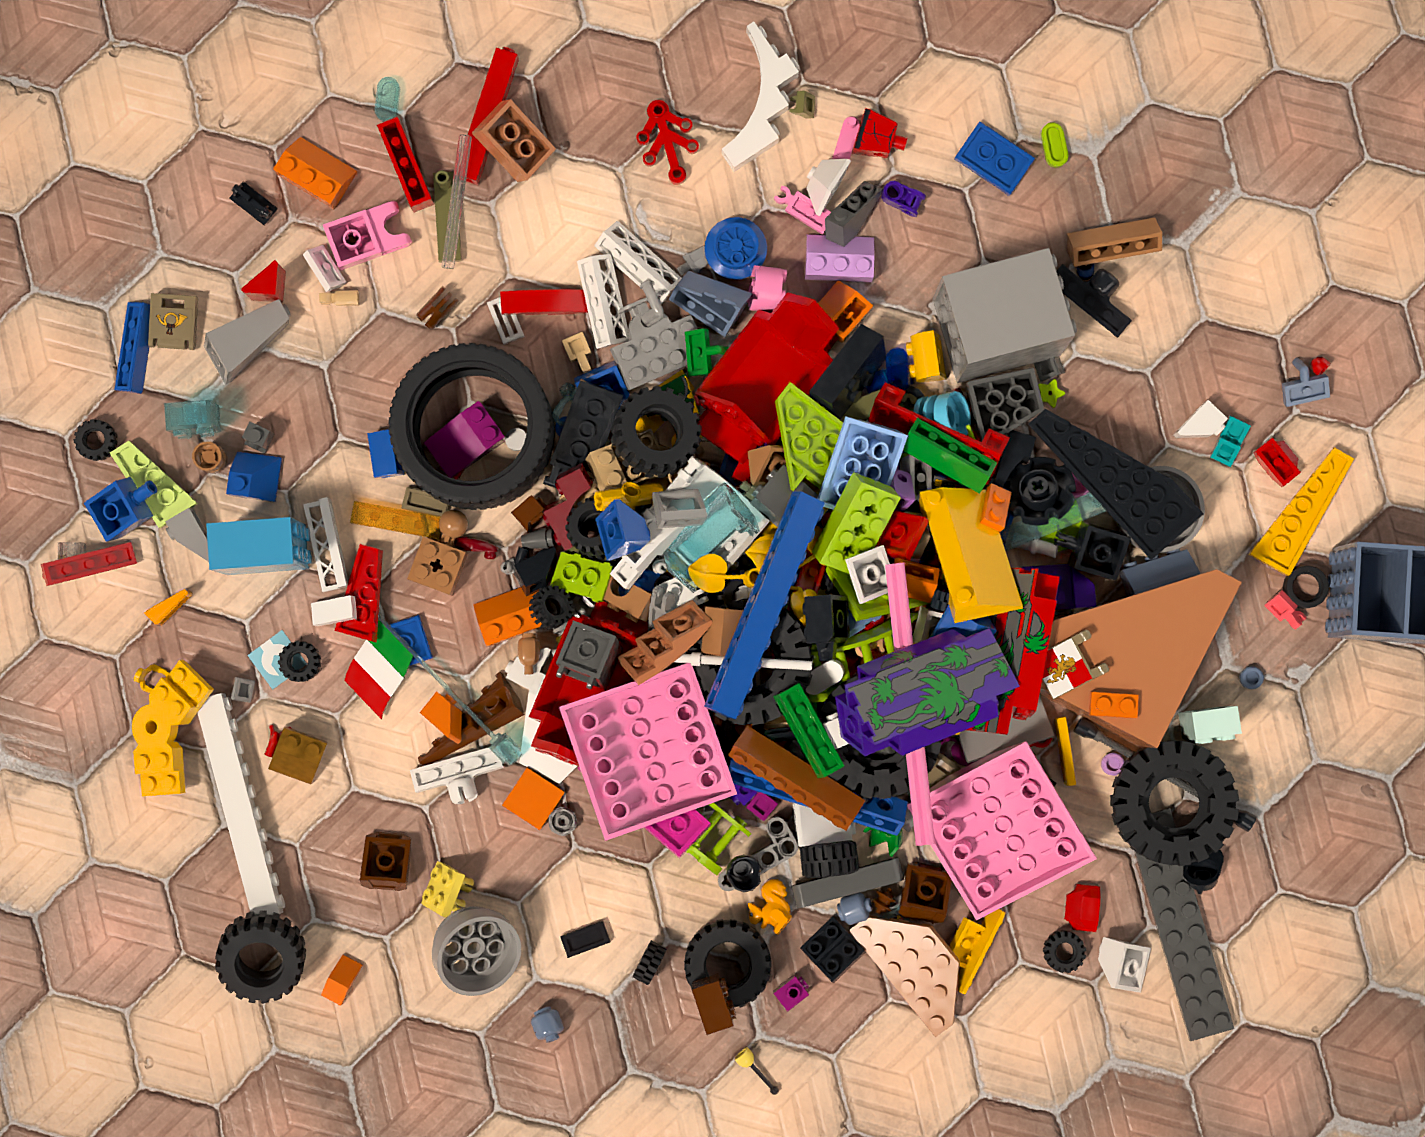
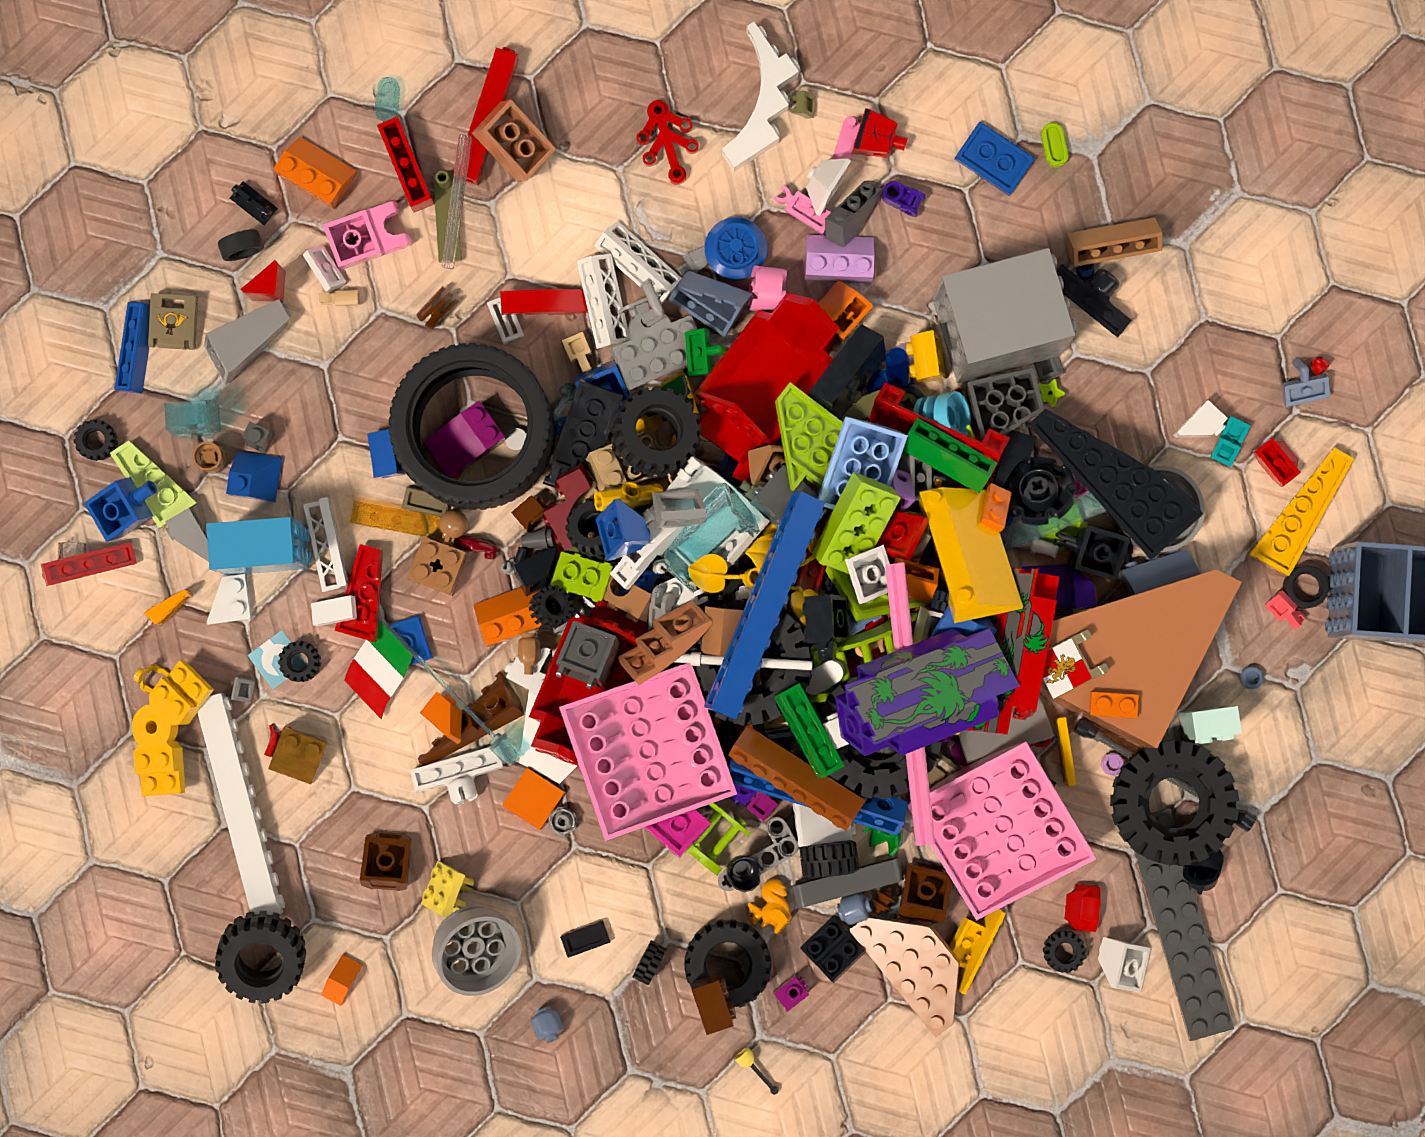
(231, 601): none -> white wing
(240, 245): none -> black tyre

